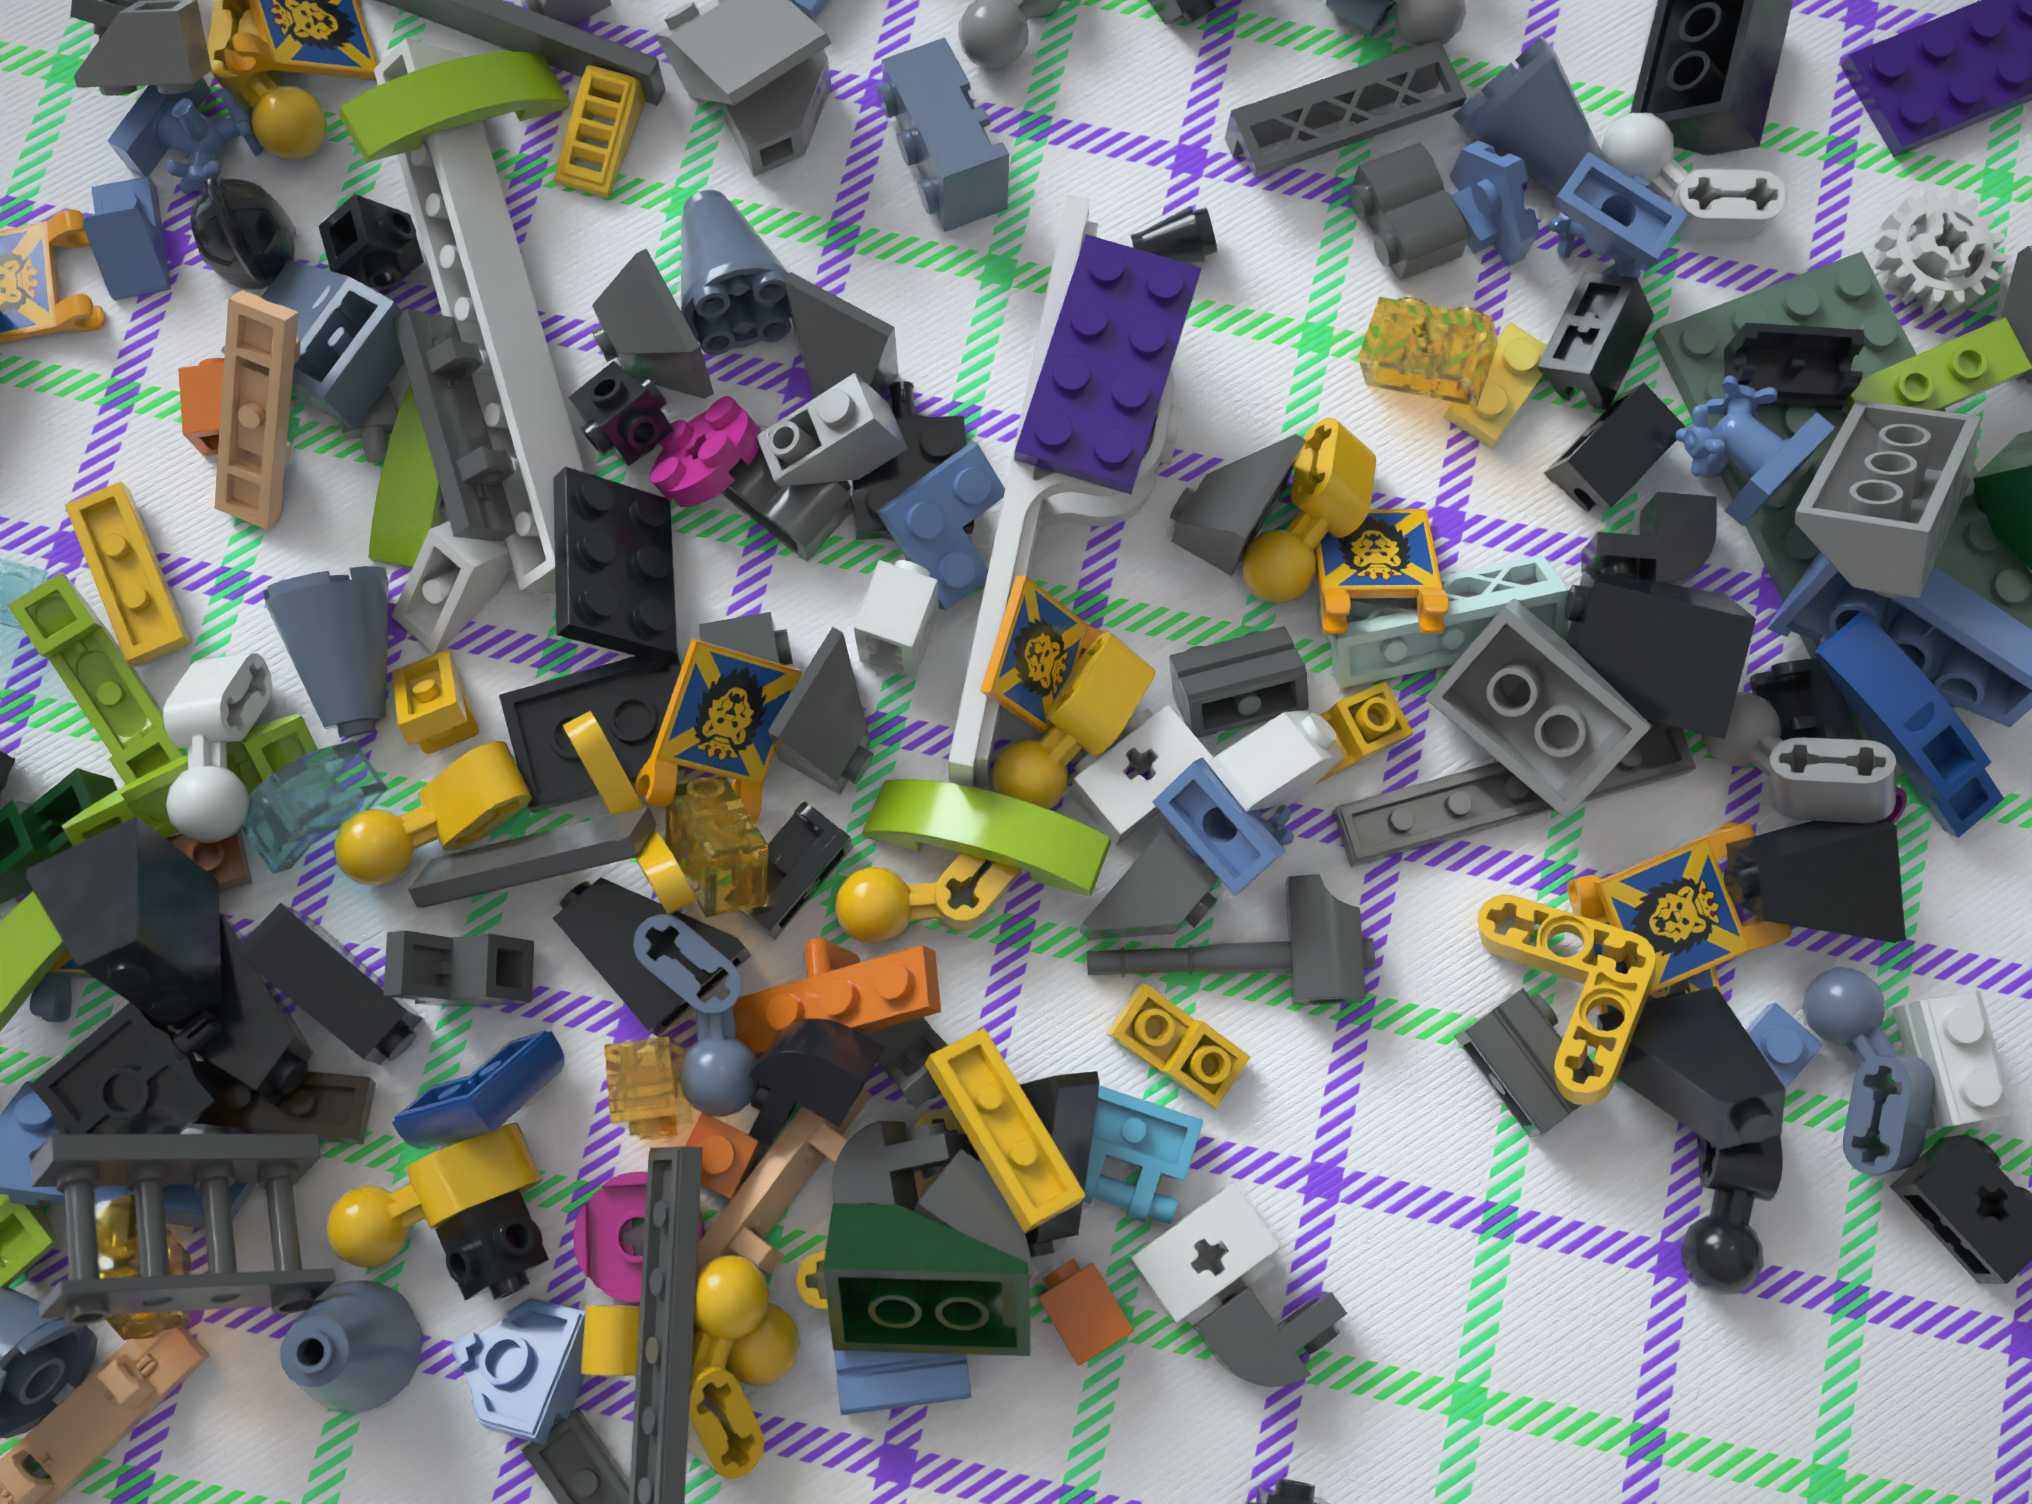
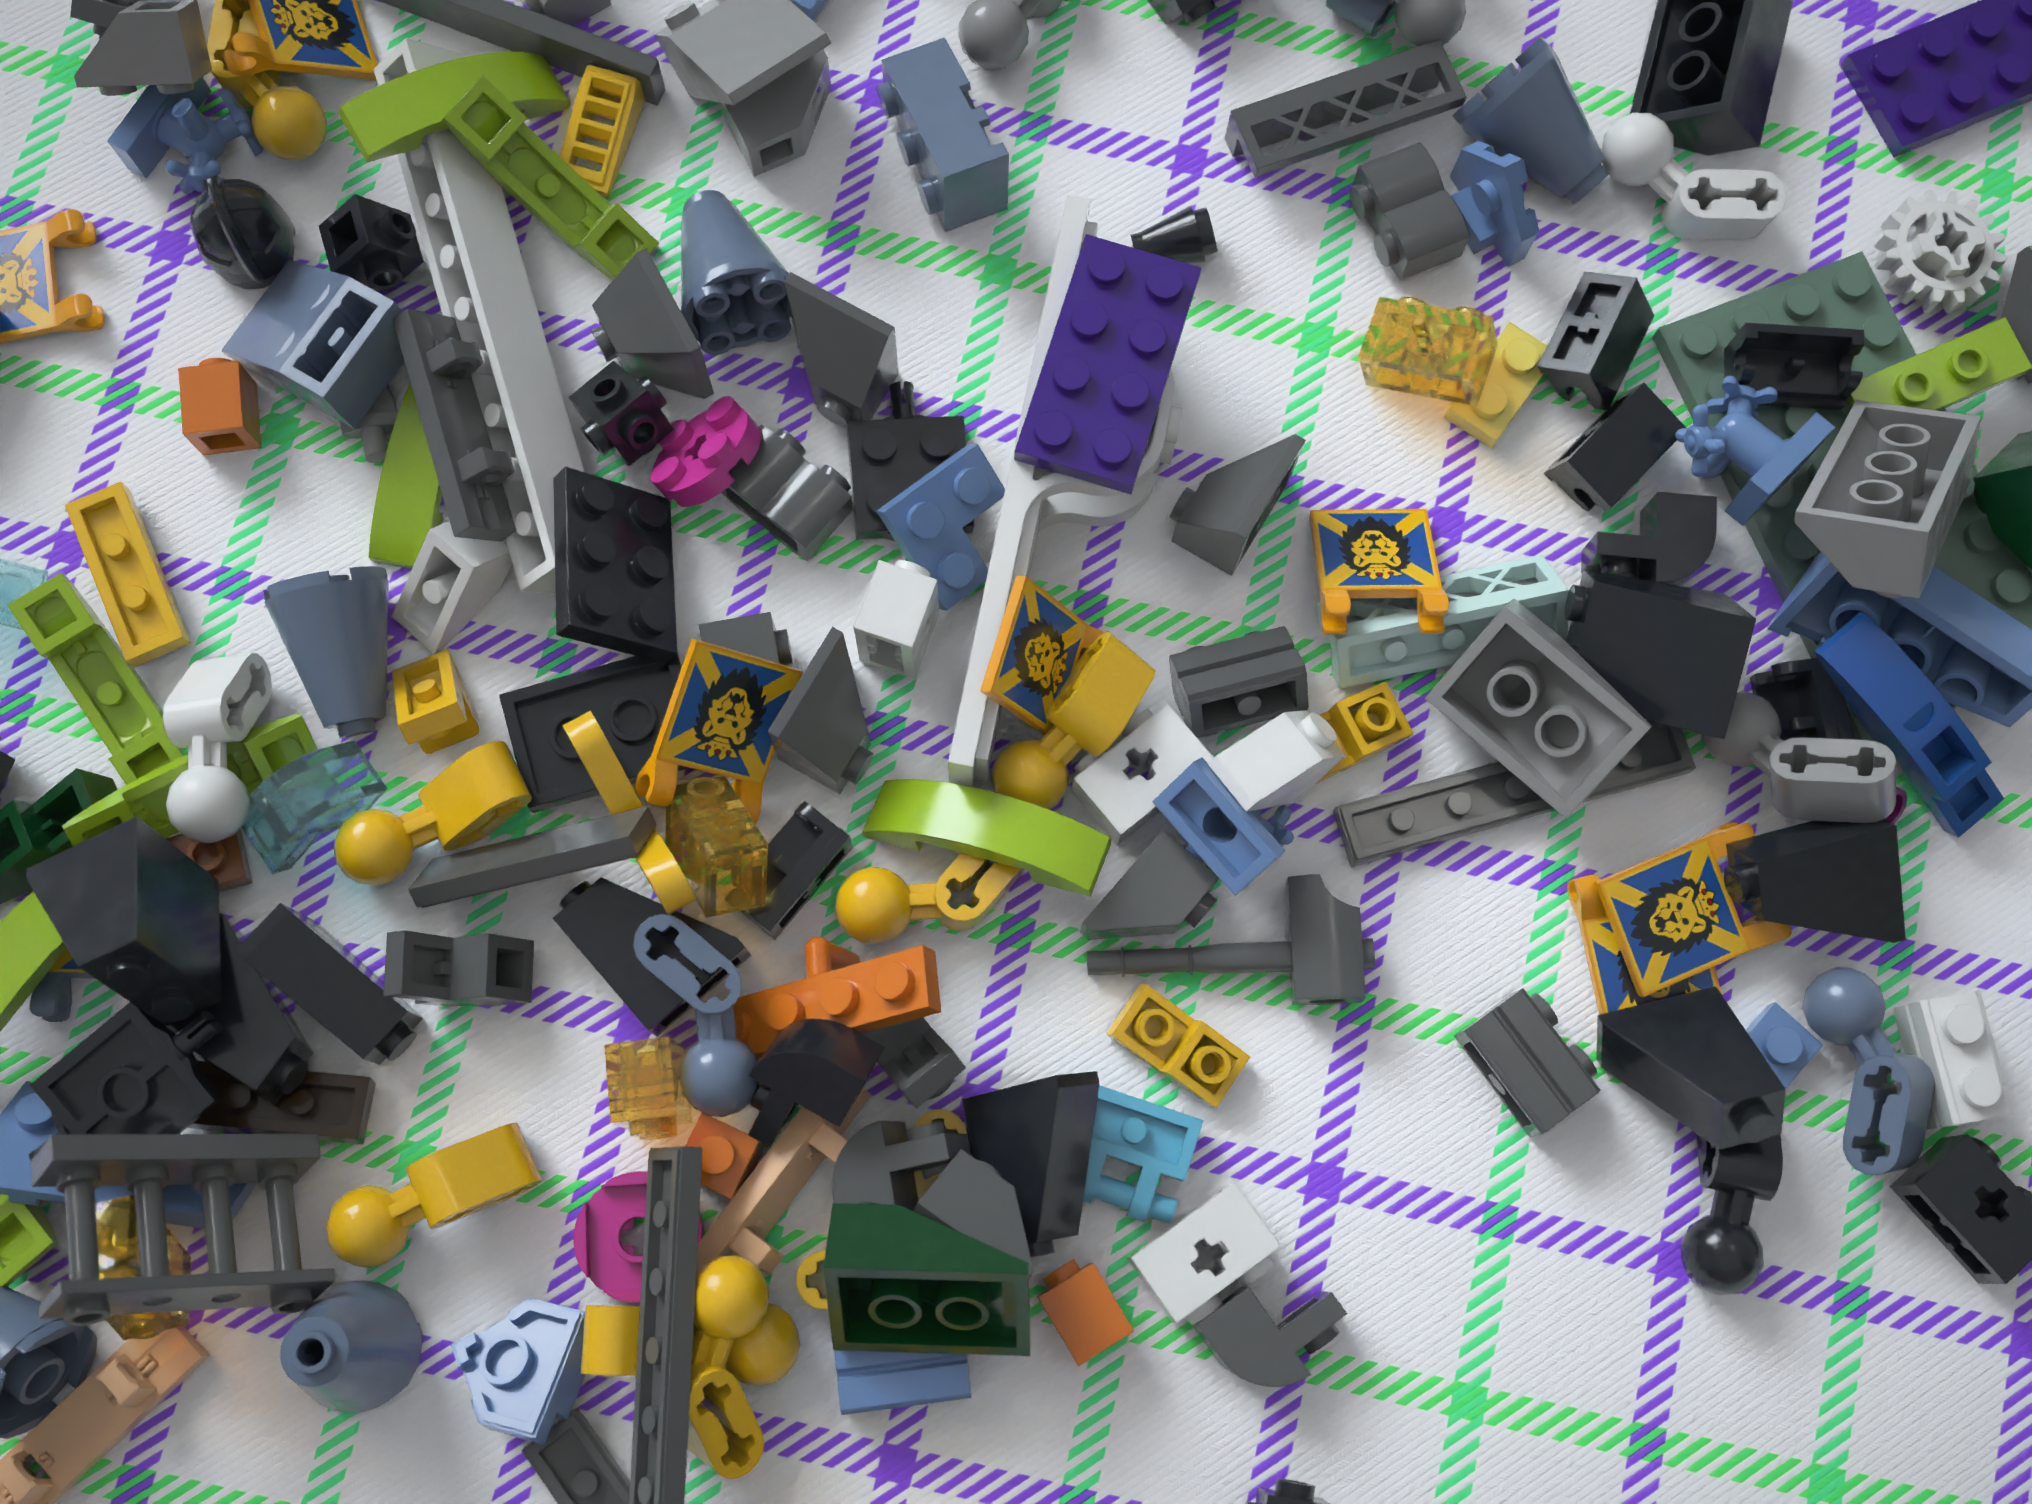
(128, 238): medium blue slope -> none
(255, 408): light nougat hinge -> none
(484, 1098): blue brick -> none
(492, 1247): black brick -> none
(544, 182): none -> lime slope
(833, 437): light grey slope -> none
(1004, 1130): yellow plate -> none
(1334, 496): yellow beam -> none
(1601, 983): yellow beam -> none
(1614, 217): medium blue piece -> none

